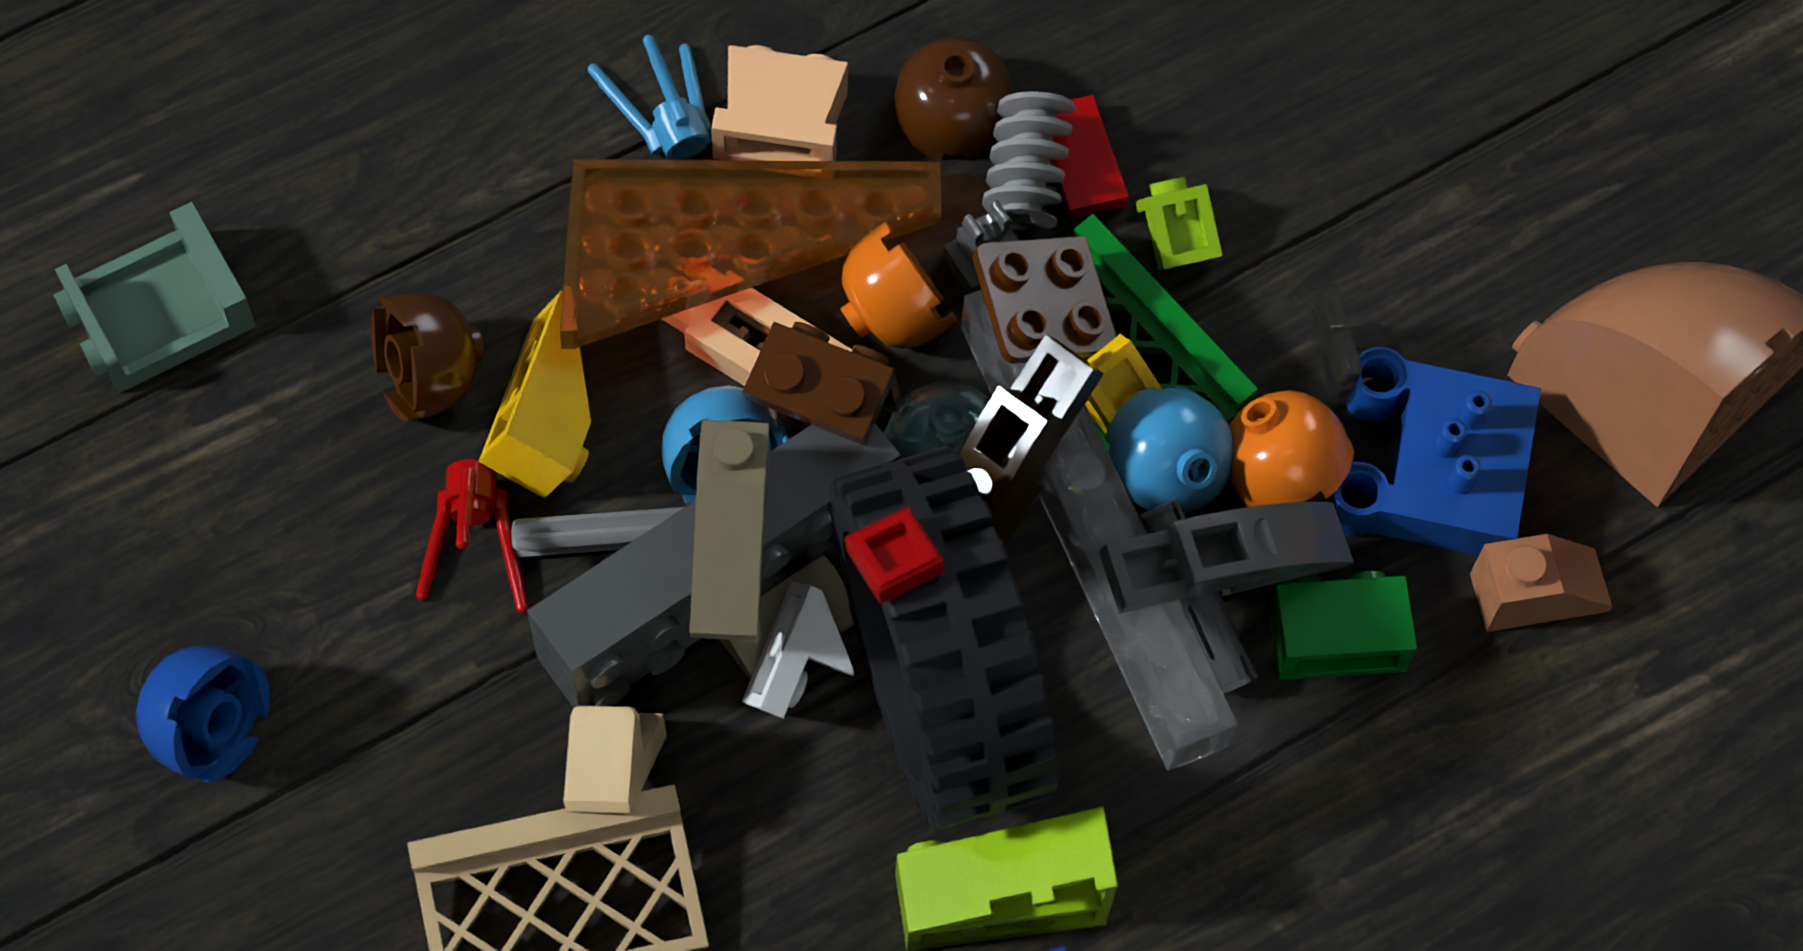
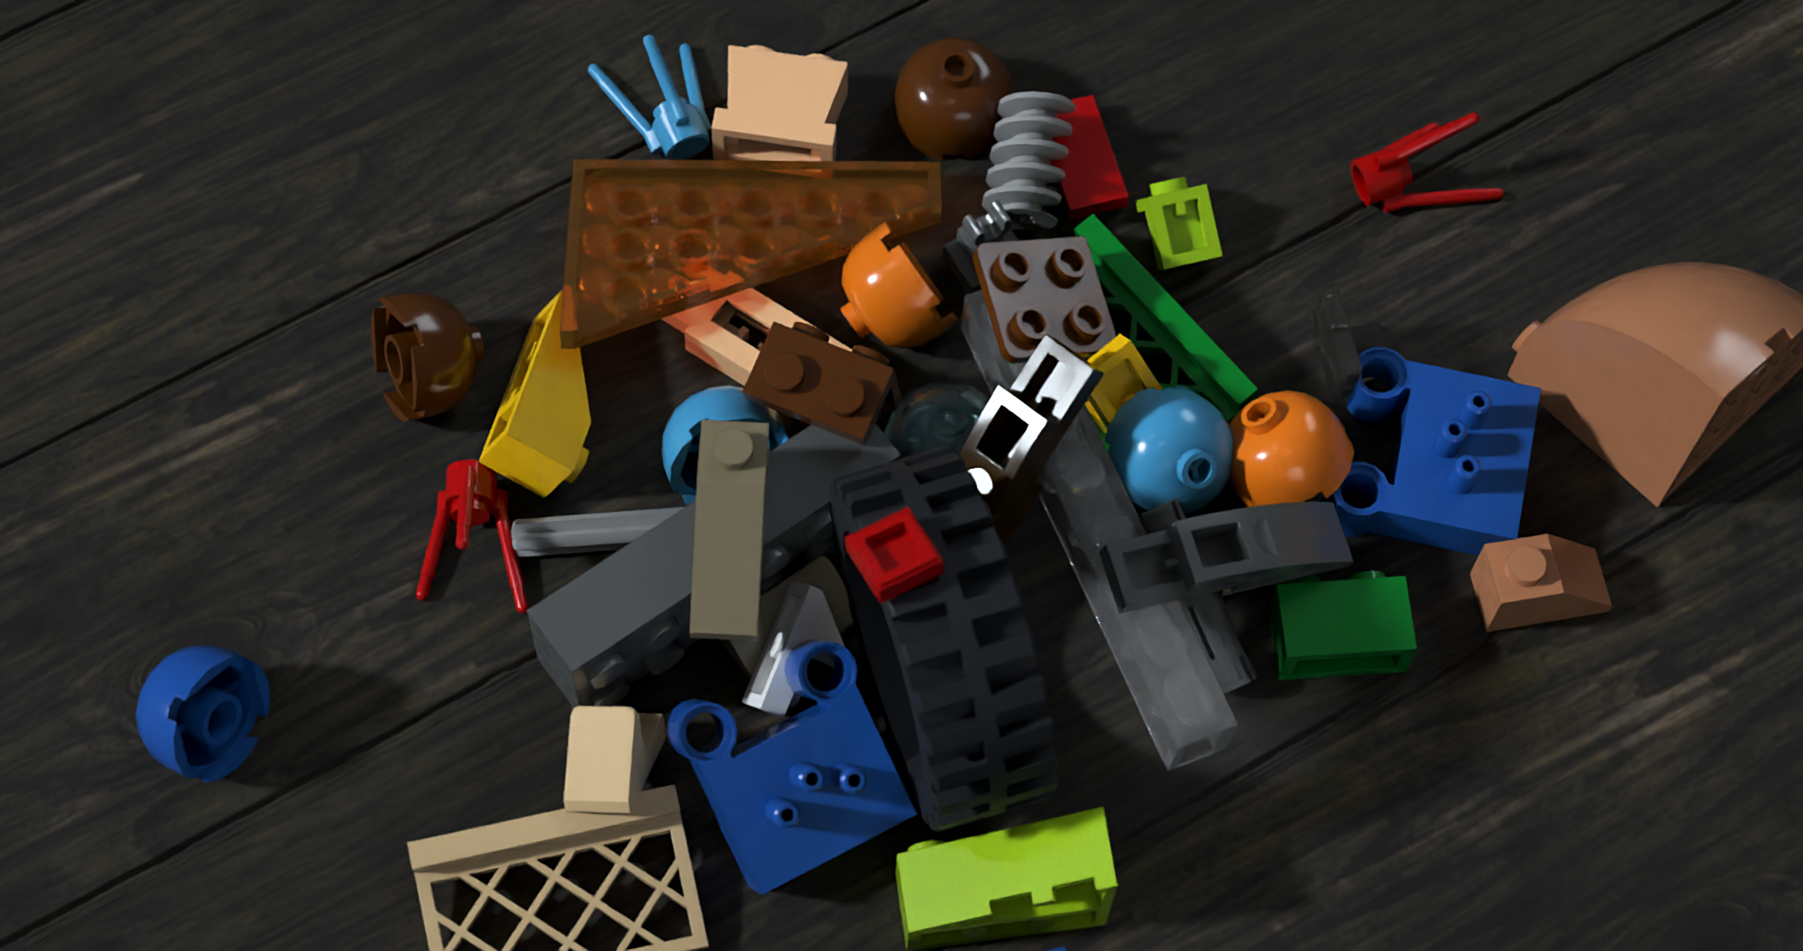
(156, 304): sand green panel -> none
(802, 784): none -> blue piece
(1386, 172): none -> red plant

